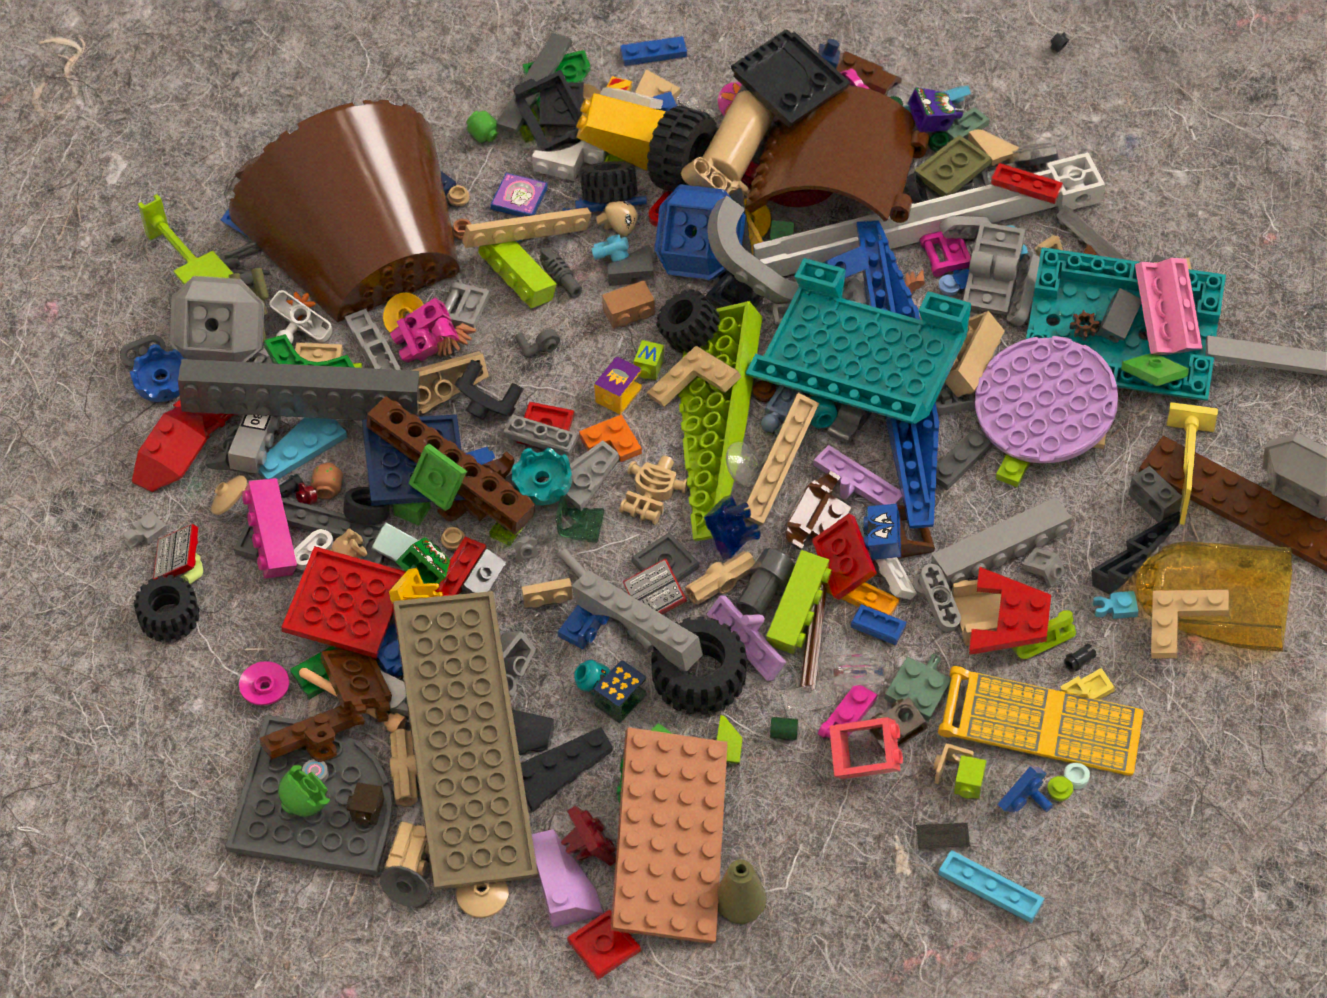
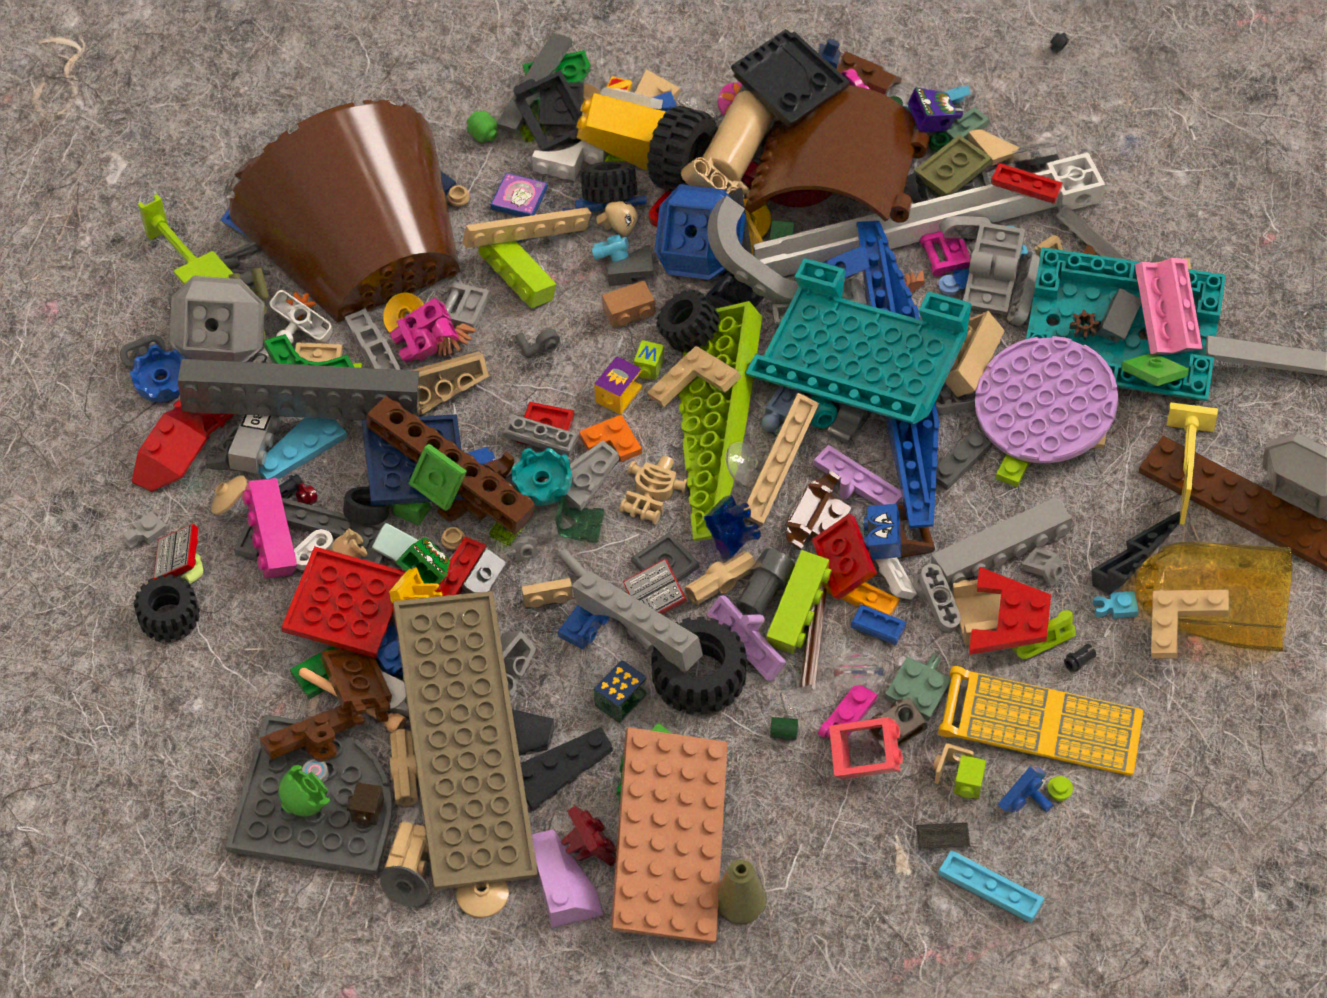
(261, 675): dark pink dish -> none
(327, 480): nougat head -> none
(459, 228): nougat plate -> none
(481, 402): black connector -> none
(560, 272): dark grey hinge -> none
(589, 675): teal head -> none
(602, 947): red tile -> none
(653, 51): blue plate -> none
(729, 734): lime slope -> none
(764, 390): reddish brown plate -> none
(1077, 774): light aqua tile -> none
(1093, 686): light yellow slope -> none
(1154, 494): dark grey brick -> none

